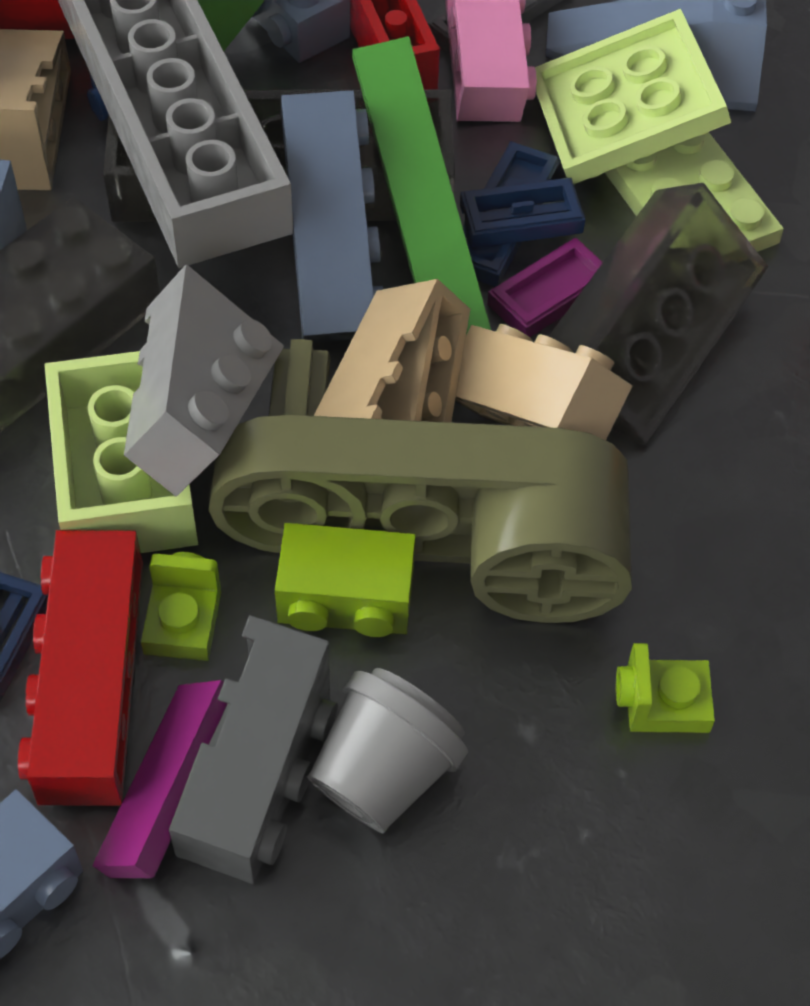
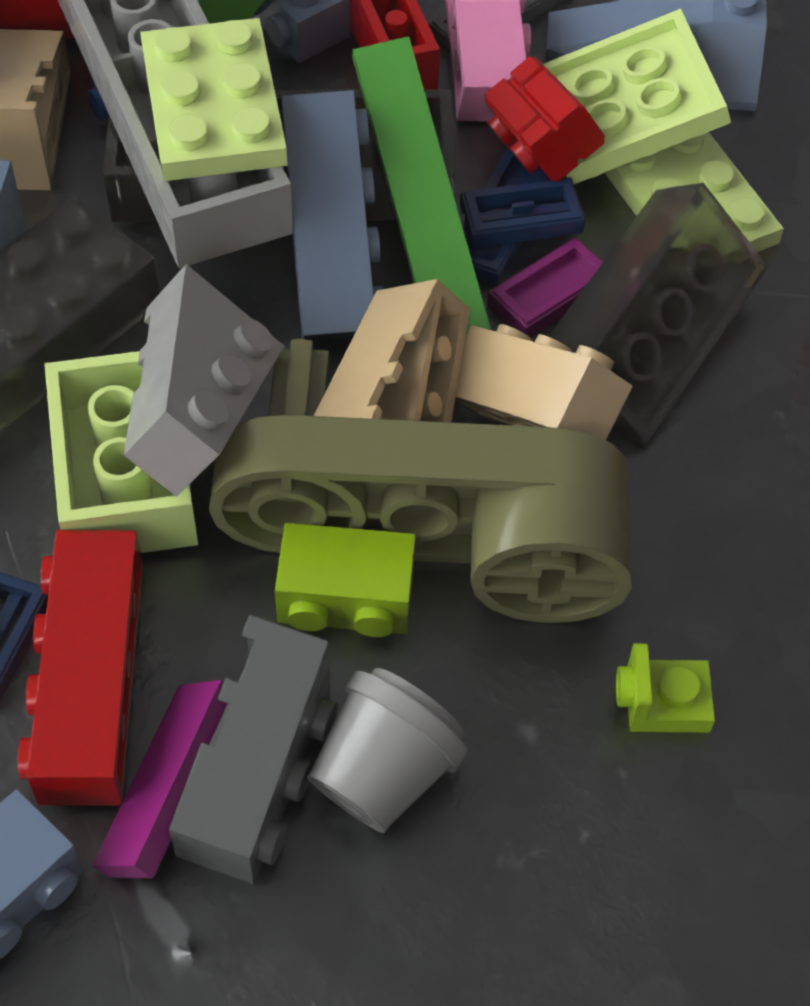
(181, 606): lime bracket -> none
(213, 99): none -> yellowish green plate
(542, 120): none -> red brick

